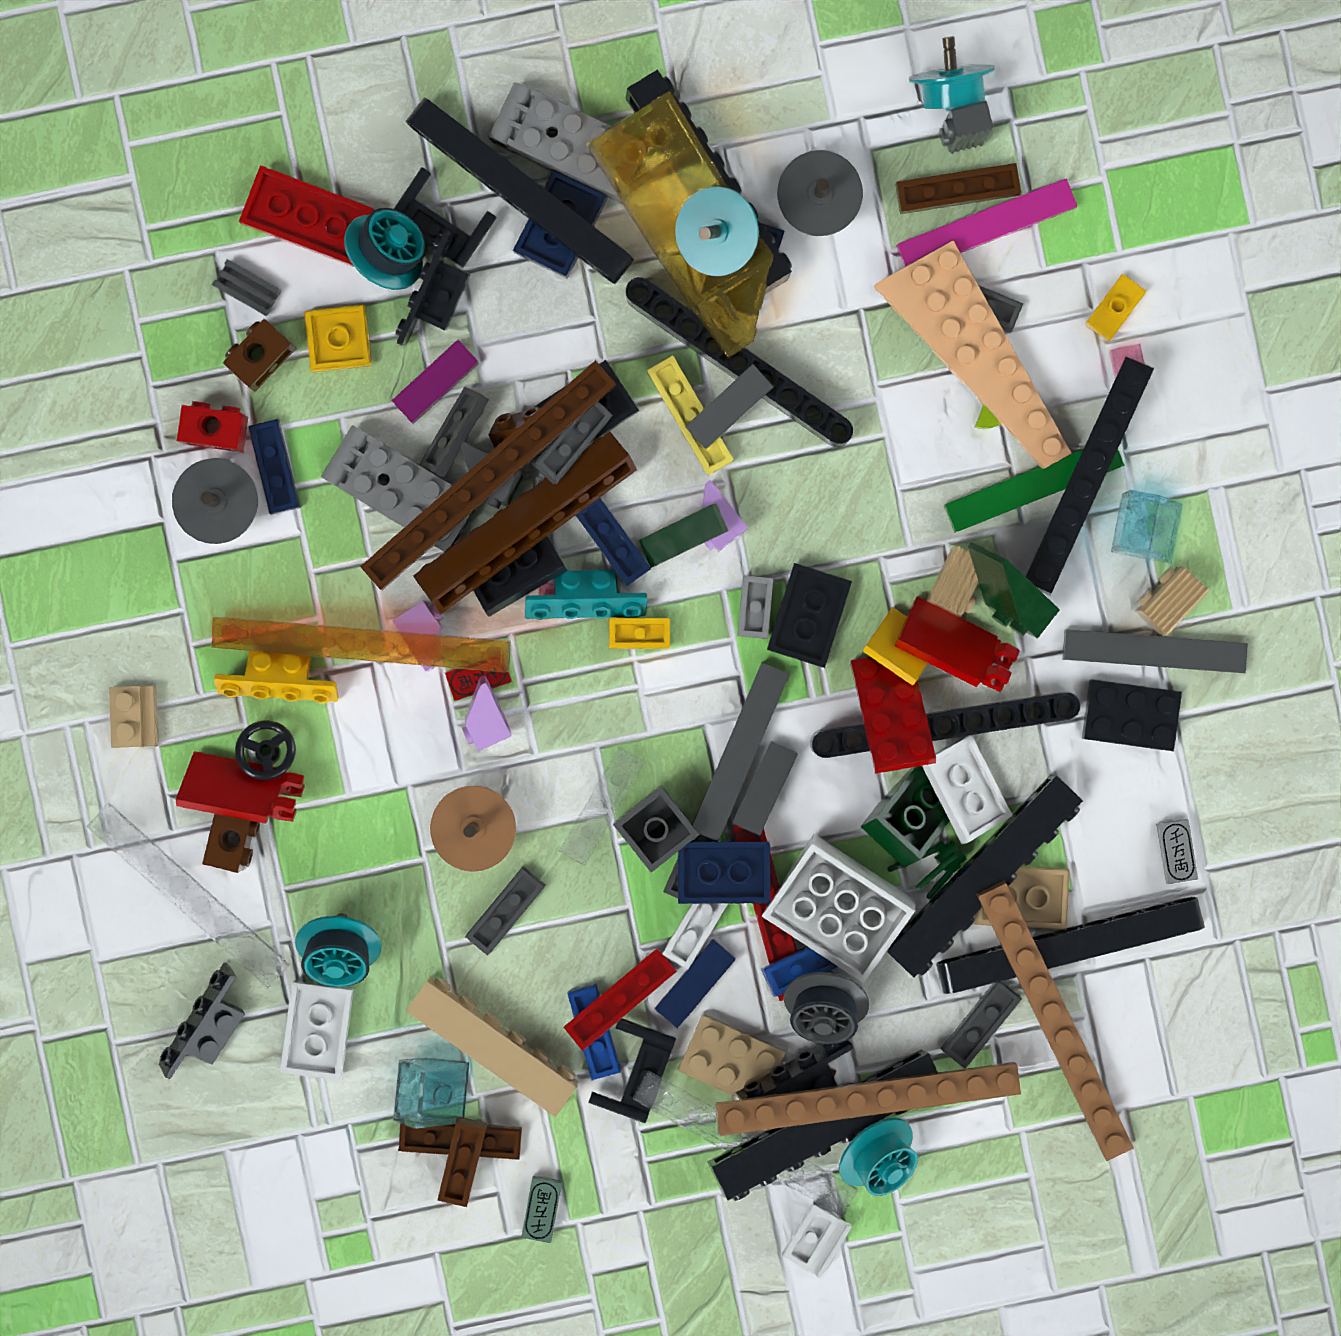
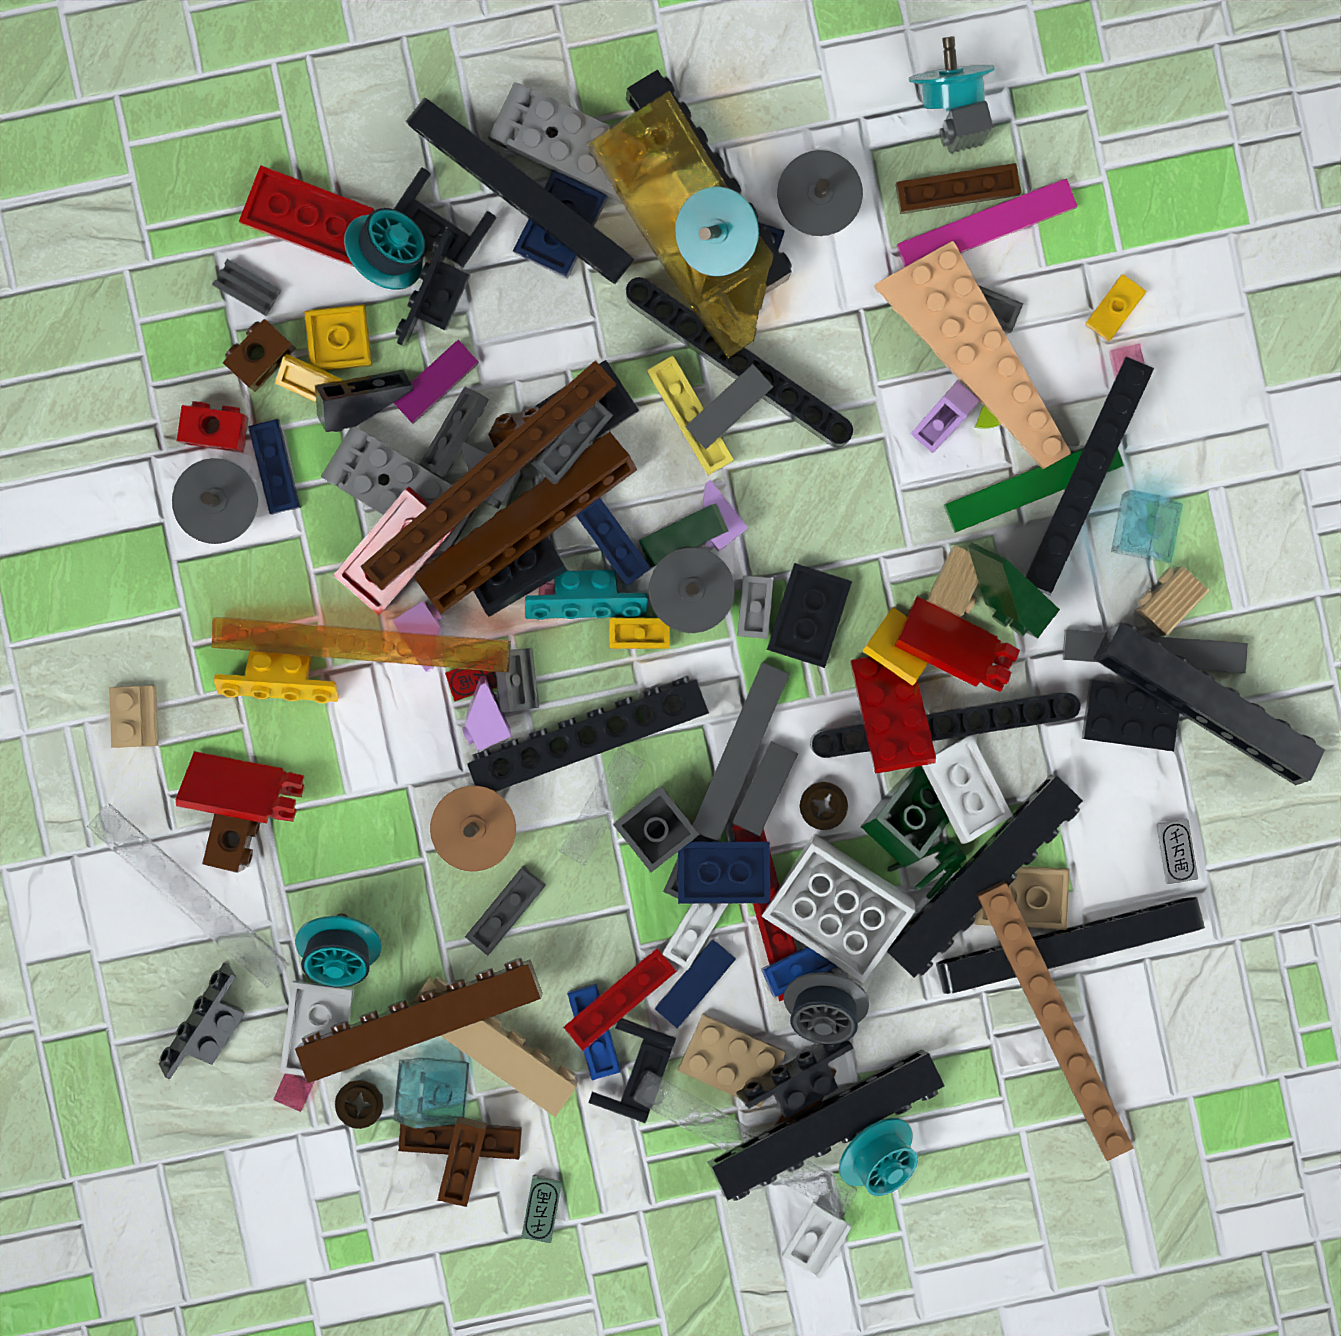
(267, 761): black piece -> none
(293, 1091): none -> clear pink tile
(302, 377): none -> yellow tile
(348, 1112): none -> dark brown gear
(357, 399): none -> black slope
(397, 517): none -> plate
(418, 1021): none -> reddish brown brick
(518, 686): none -> flat silver plate
(691, 590): none -> dark grey piece
(692, 707): none -> black brick
(837, 801): none -> dark brown gear
(867, 1098): medium nougat plate -> none
(945, 416): none -> lavender slope
(981, 1023): dark grey tile -> none
(1209, 703): none -> black brick

